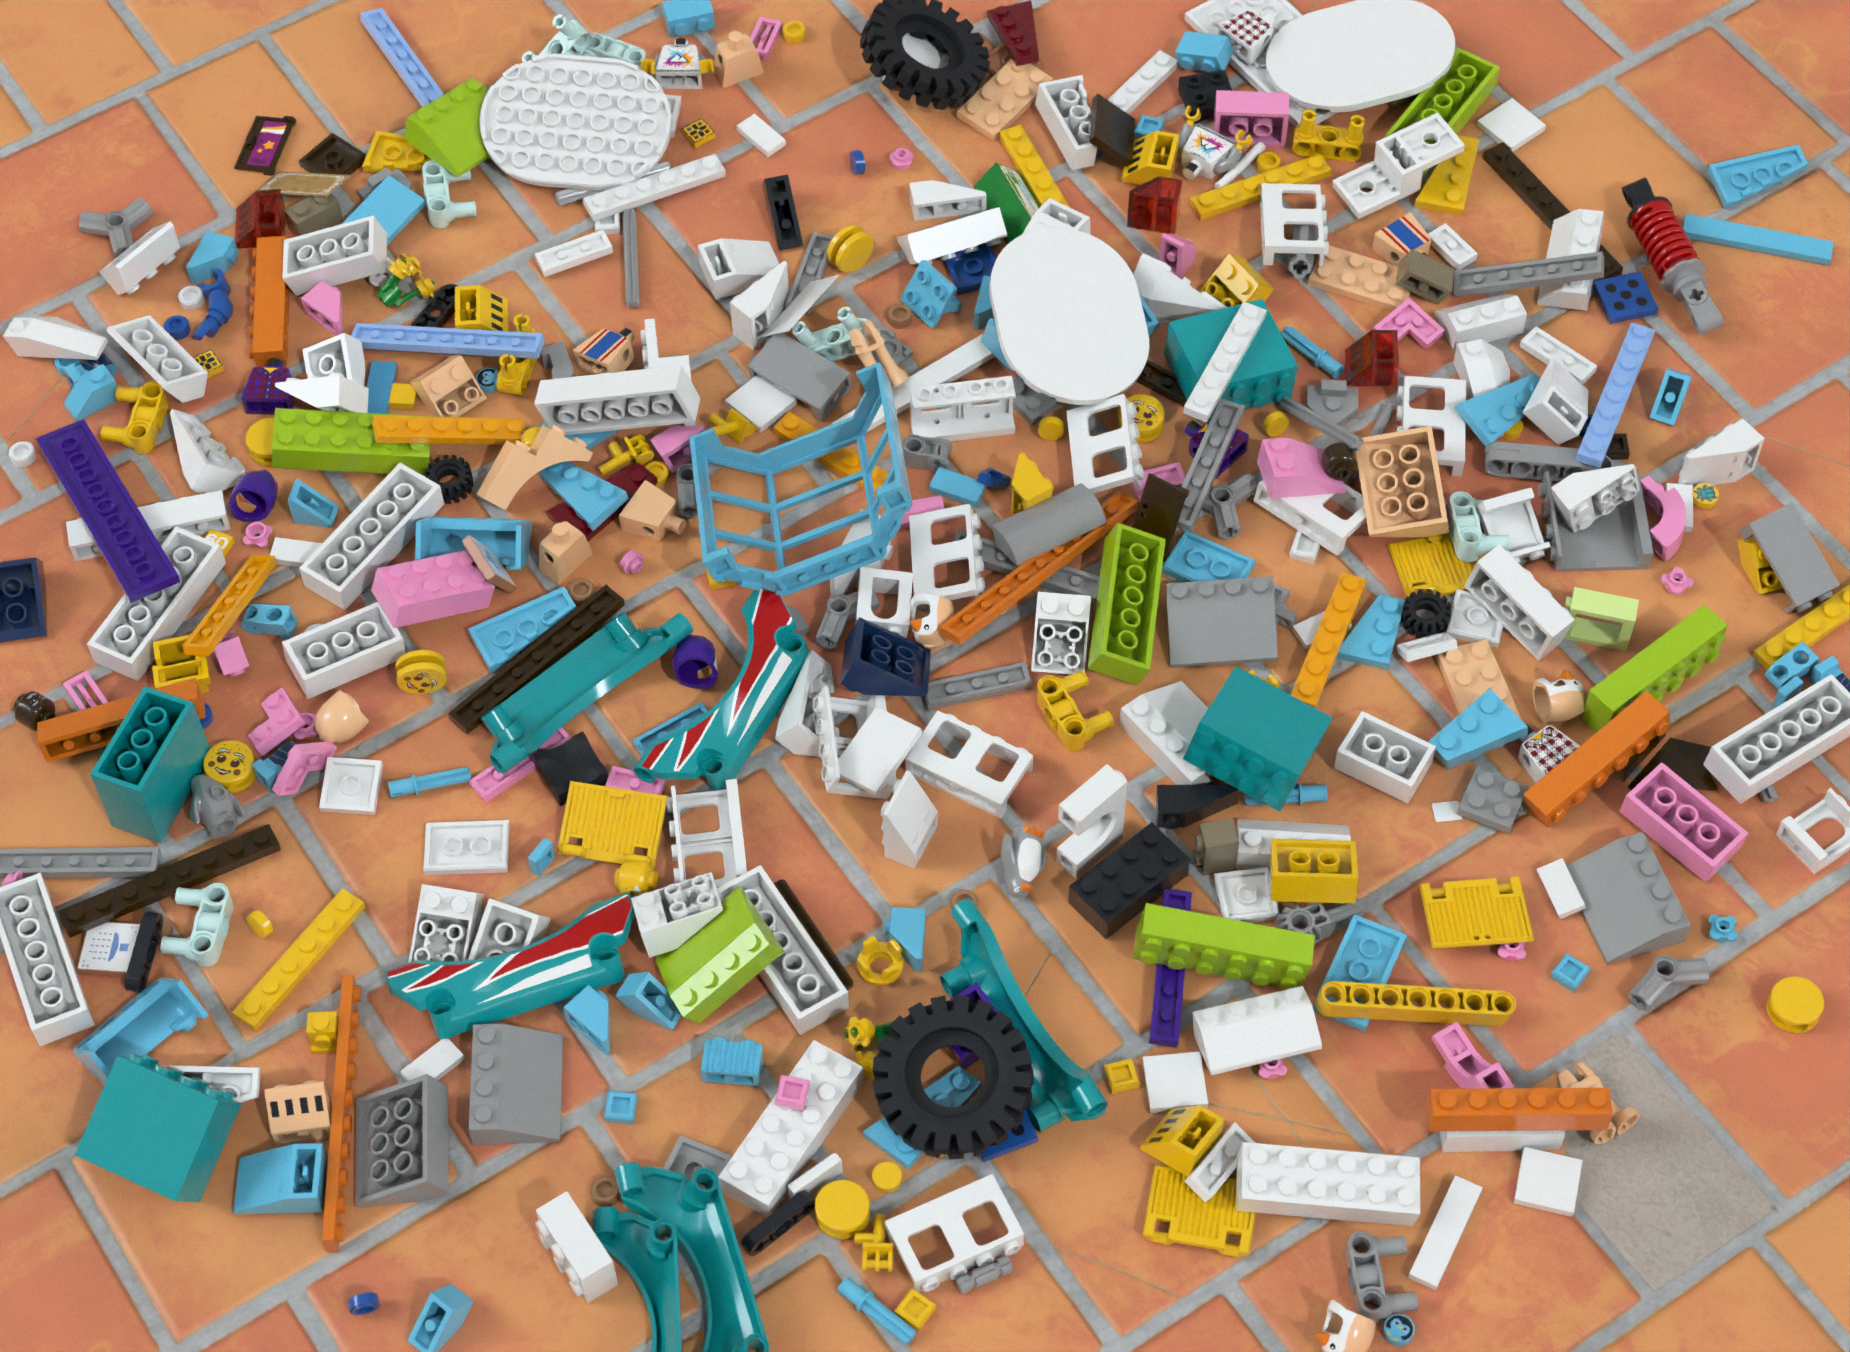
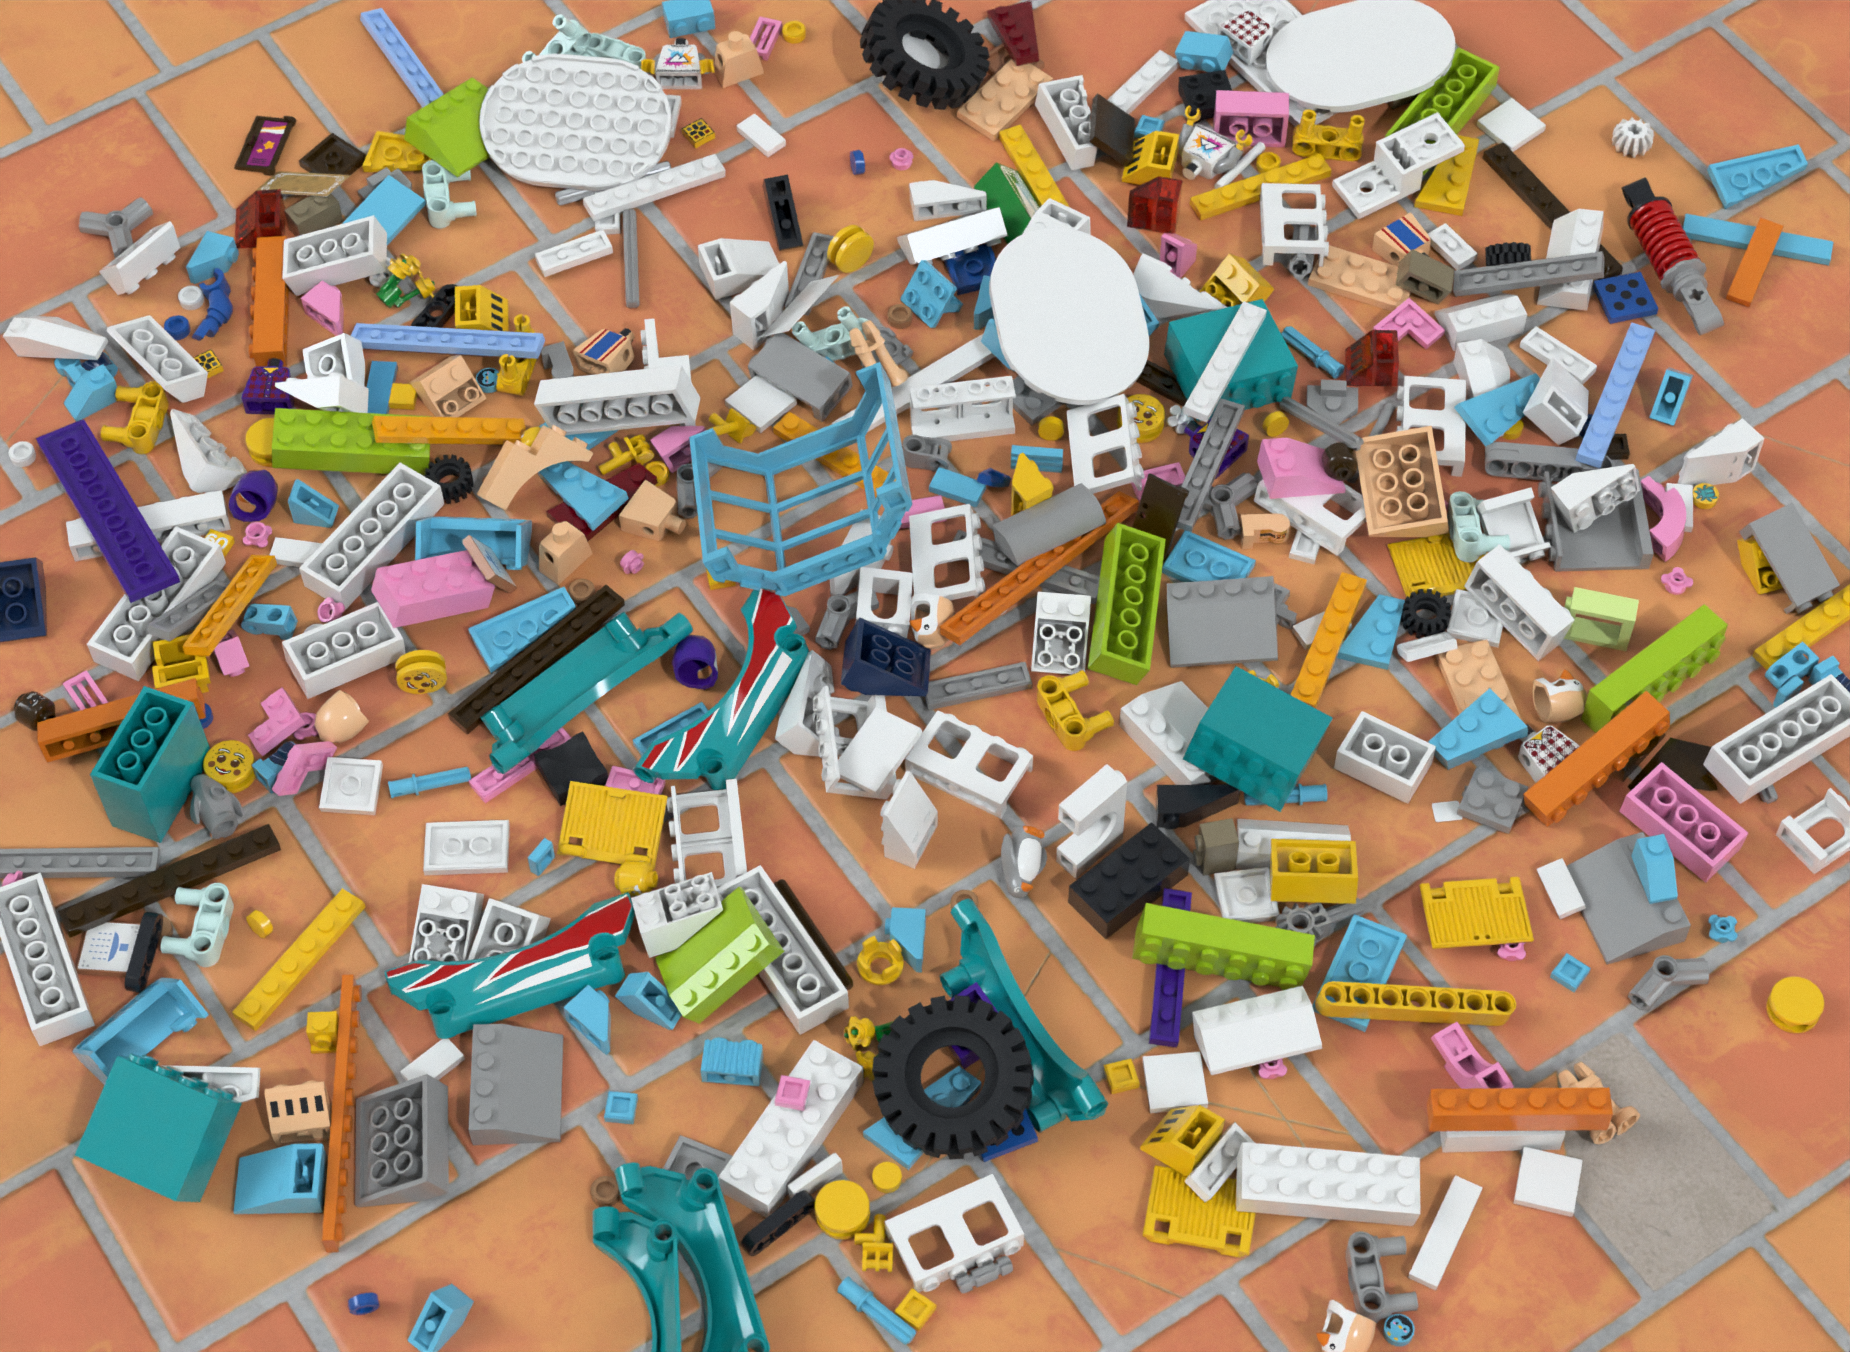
(186, 613): none -> light grey plate
(325, 610): none -> bright pink plate
(575, 1248): white brick -> none
(1046, 458): none -> medium azure tile
(1178, 419): none -> white plant
(1263, 528): none -> light nougat leg
(1507, 253): none -> black tyre
(1632, 137): none -> white gear
(1655, 868): none -> medium azure slope
(1754, 262): none -> orange tile

